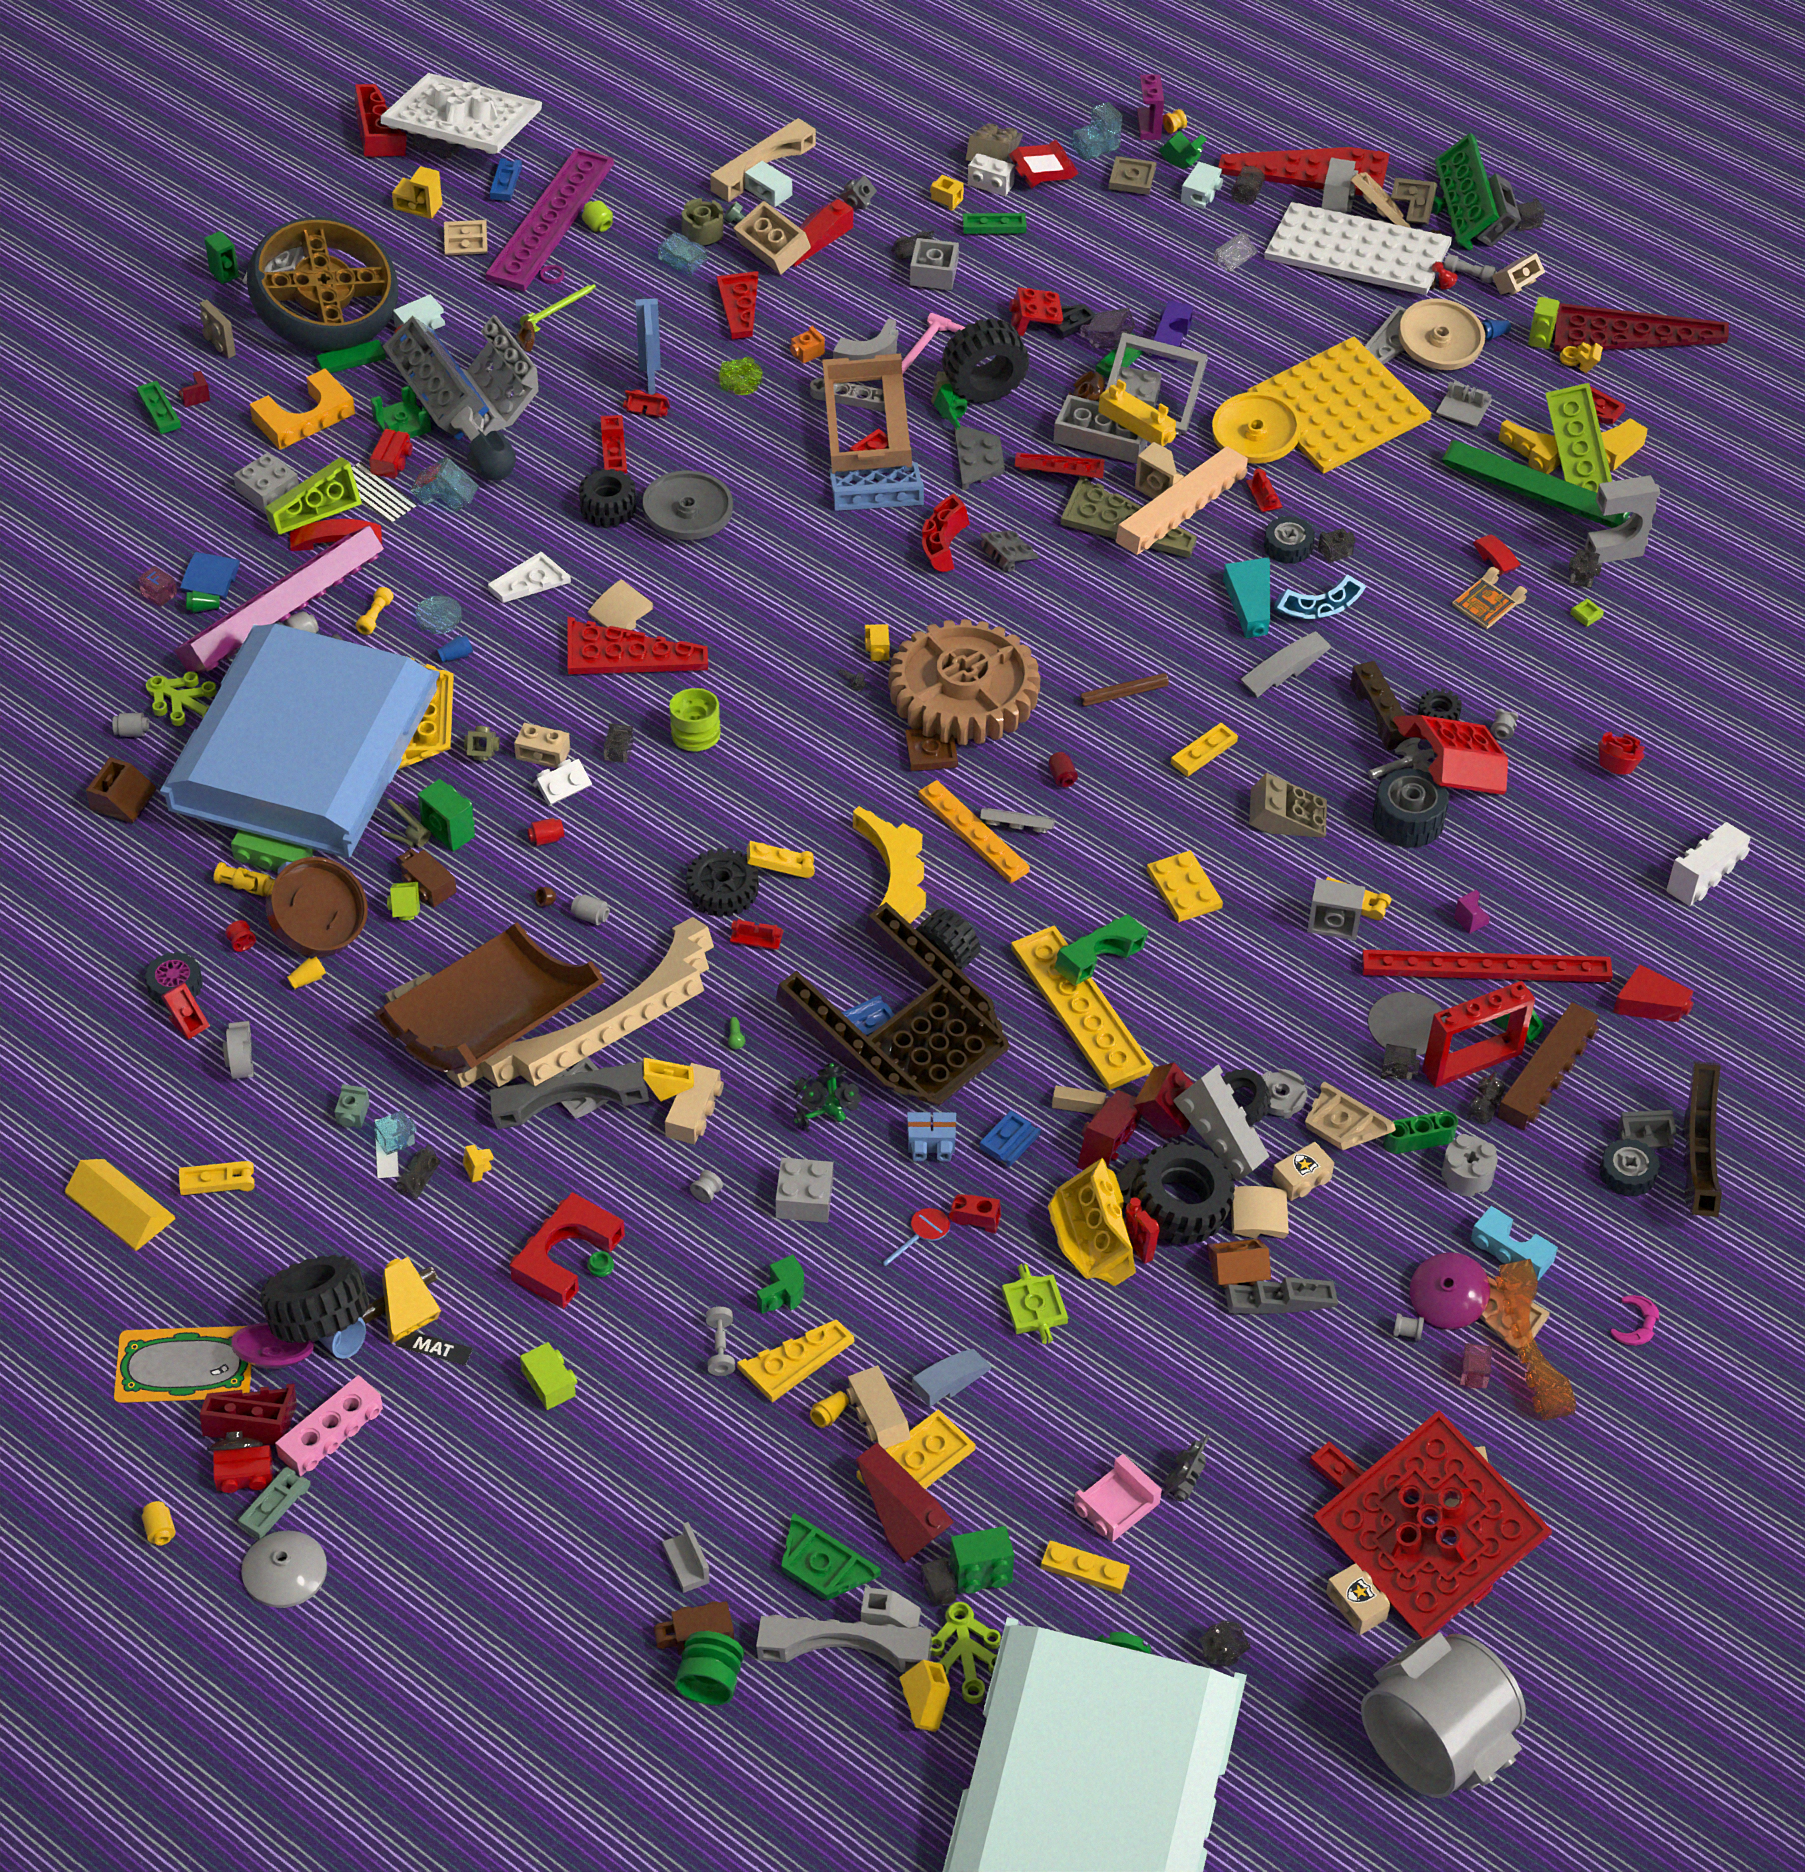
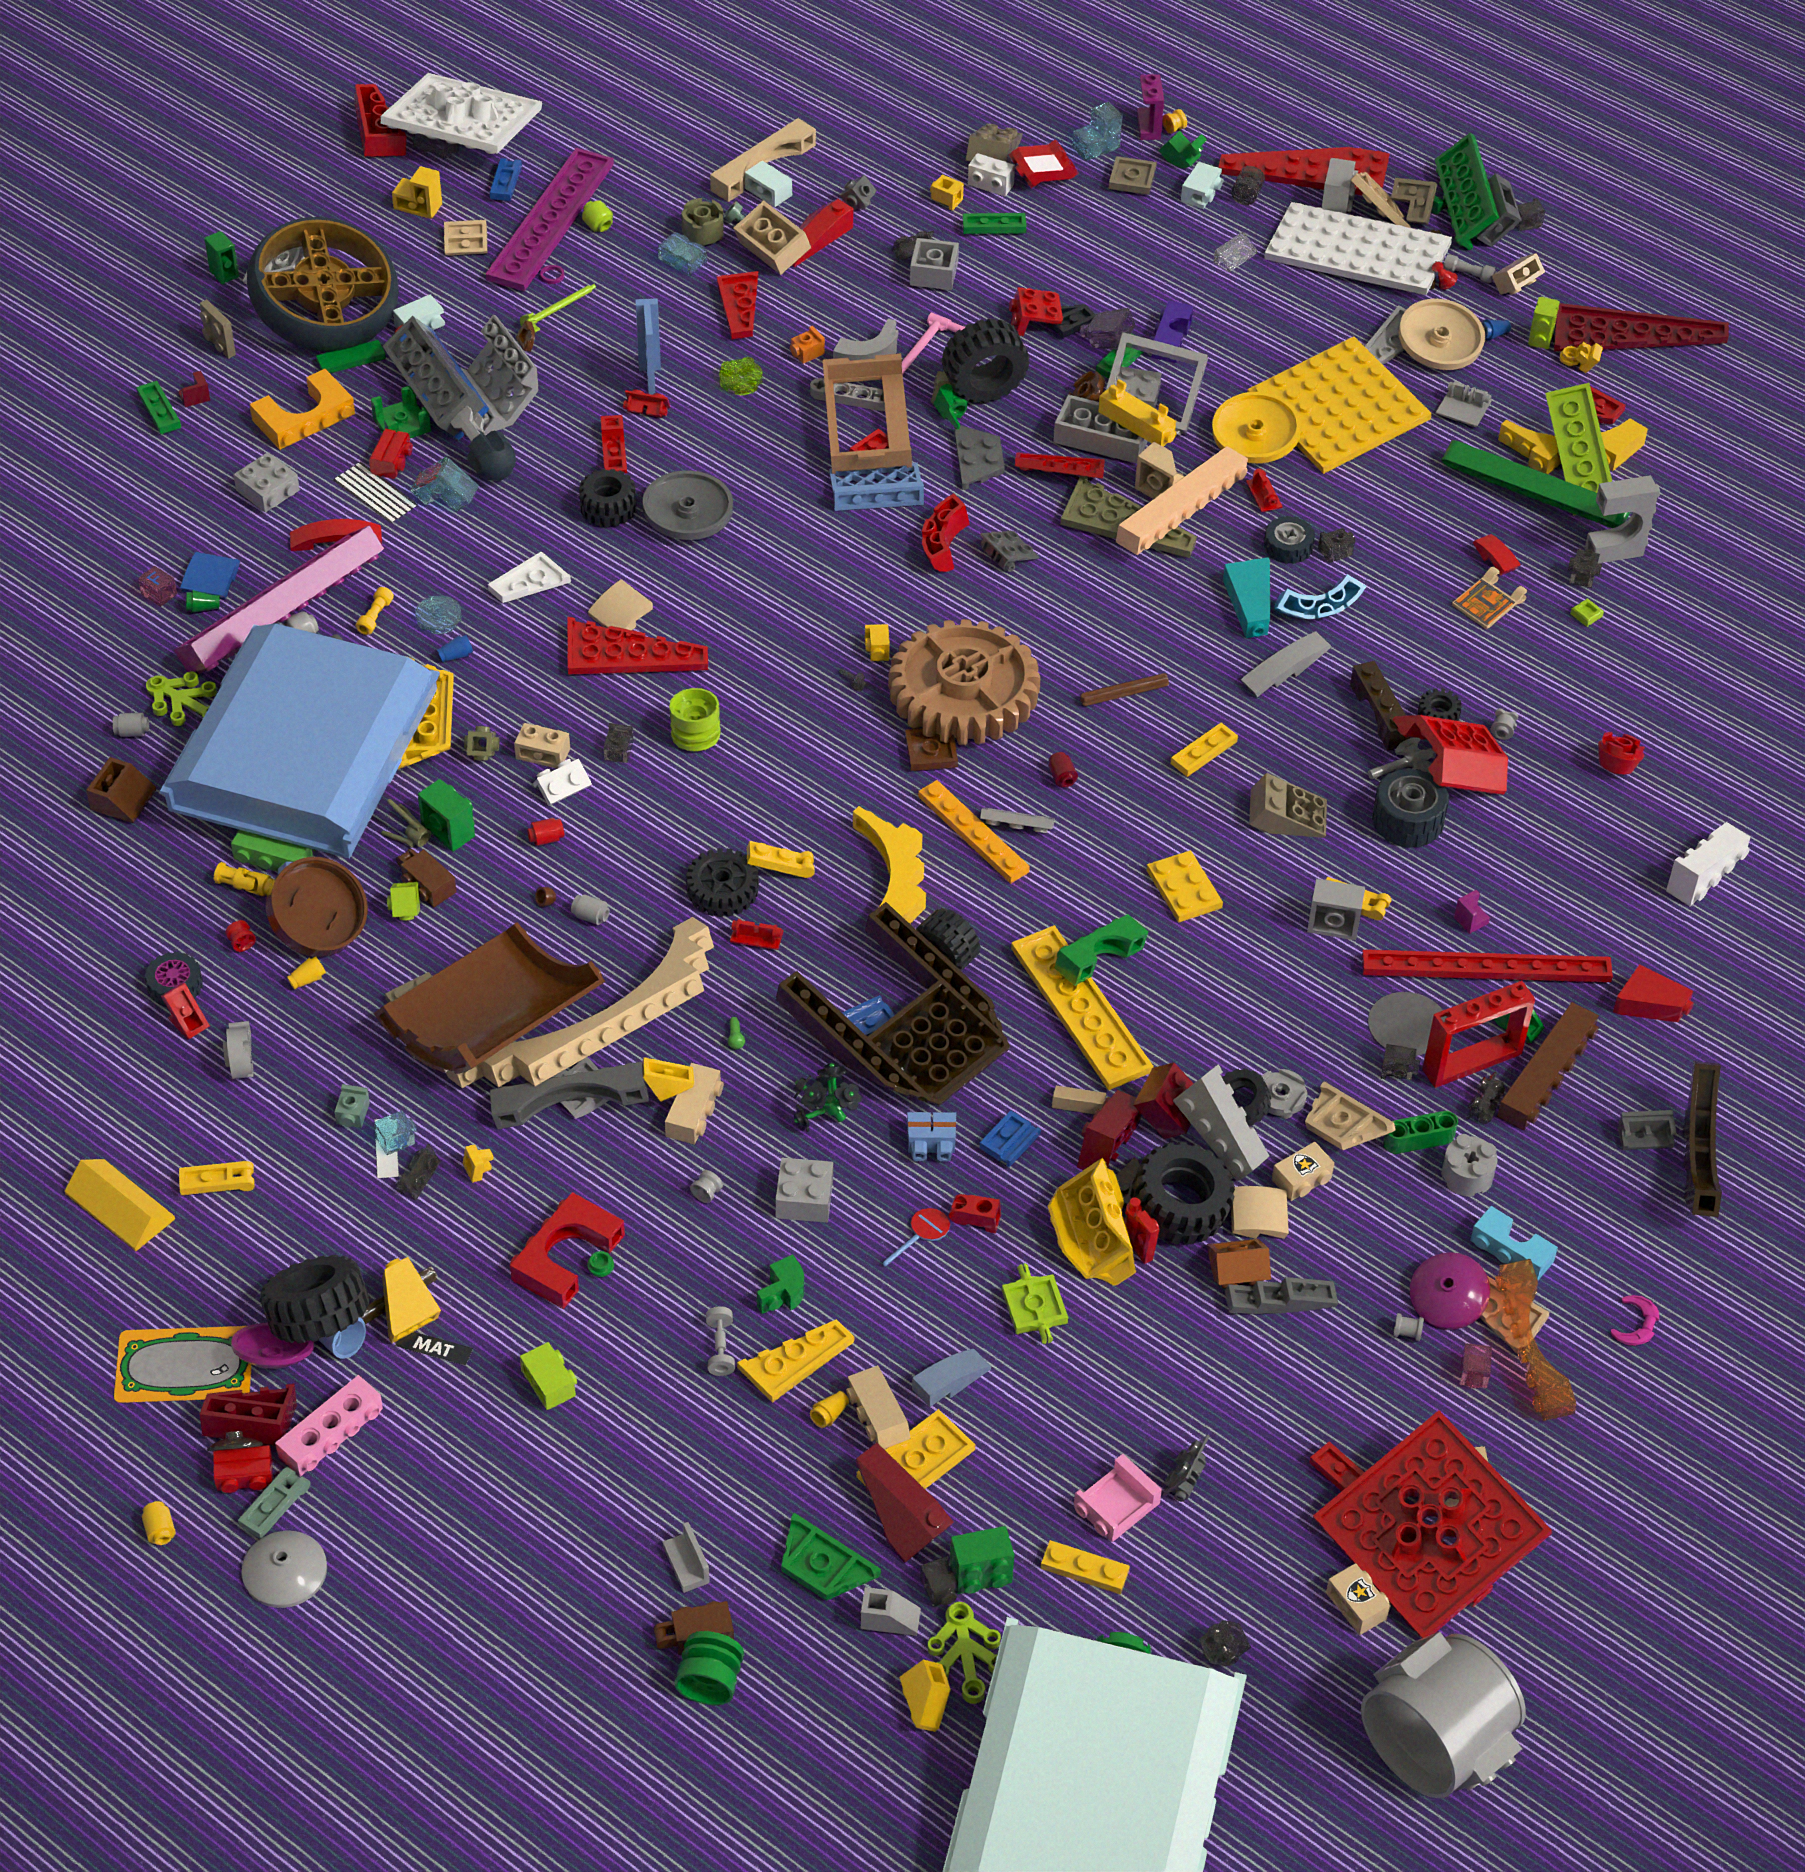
(316, 498): lime wedge -> none
(786, 1638): light grey arch -> none
(1641, 1168): black wheel -> none

